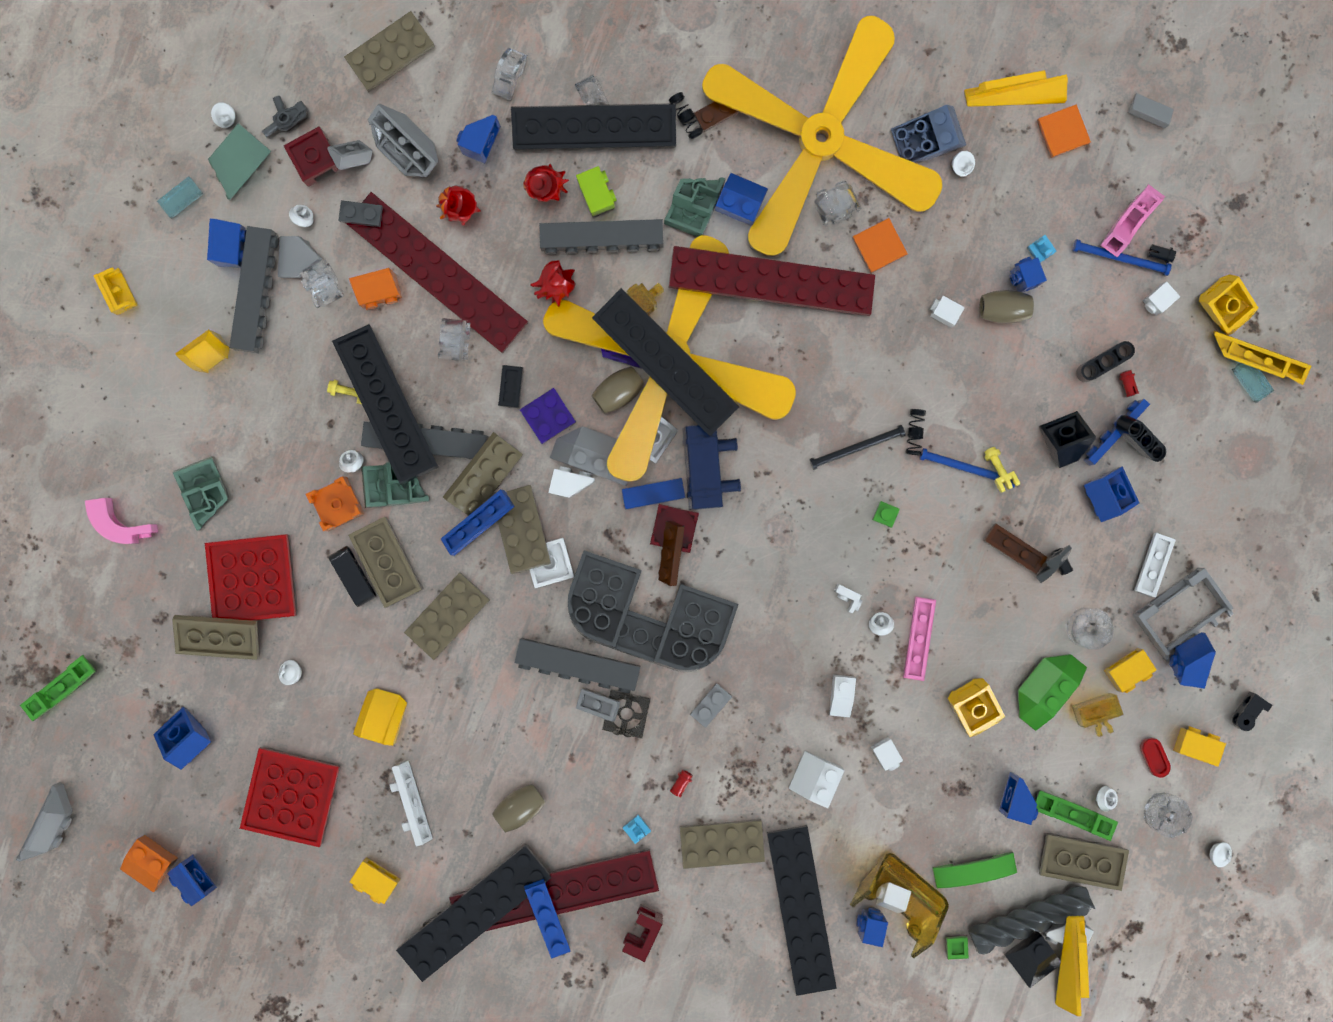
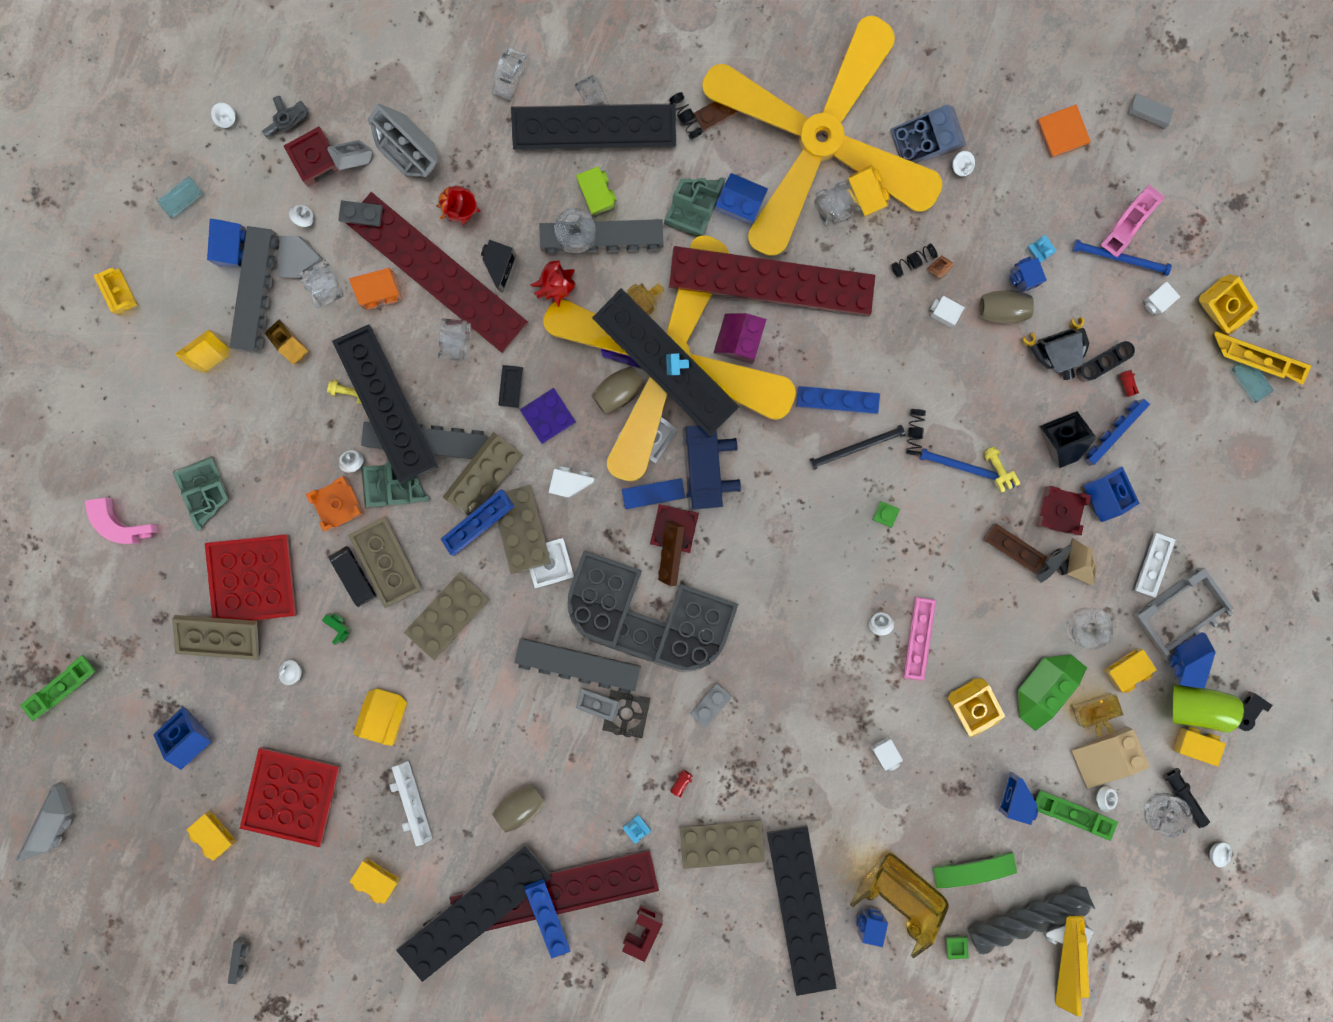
(148, 863): orange slope -> none
(191, 880): blue slope -> none
(211, 835): none -> yellow brick
(237, 159): sand green slope -> none
(239, 952): none -> dark grey plate
(286, 342): none -> pearl gold slope
(336, 622): none -> green bracket
(389, 51): dark tan plate -> none
(478, 138): blue slope -> none
(499, 262): none -> black slope
(544, 183): red hair -> none
(570, 220): none -> clear brick
(586, 451): light grey wedge -> none
(675, 364): none -> medium azure tile
(740, 336): none -> magenta slope
(816, 779): white slope -> none
(838, 400): none -> blue plate
(842, 695): white slope -> none
(846, 594): white bracket -> none
(869, 190): none -> yellow brick
(879, 245): orange tile -> none
(893, 897): white brick -> none
(914, 259): none -> black piece
(940, 267): none -> nougat slope
(1019, 90): yellow wedge -> none
(1033, 959): black slope -> none
(1062, 350): none -> black torso
(1062, 510): none -> dark red panel
(1082, 563): none -> tan slope
(1084, 862): dark tan plate -> none
(1110, 757): none -> tan slope
(1141, 438): black beam -> none
(1155, 757): red tile -> none
(1165, 254): black pin -> none
(1182, 790): none -> black pin
(1206, 708): none -> lime brick

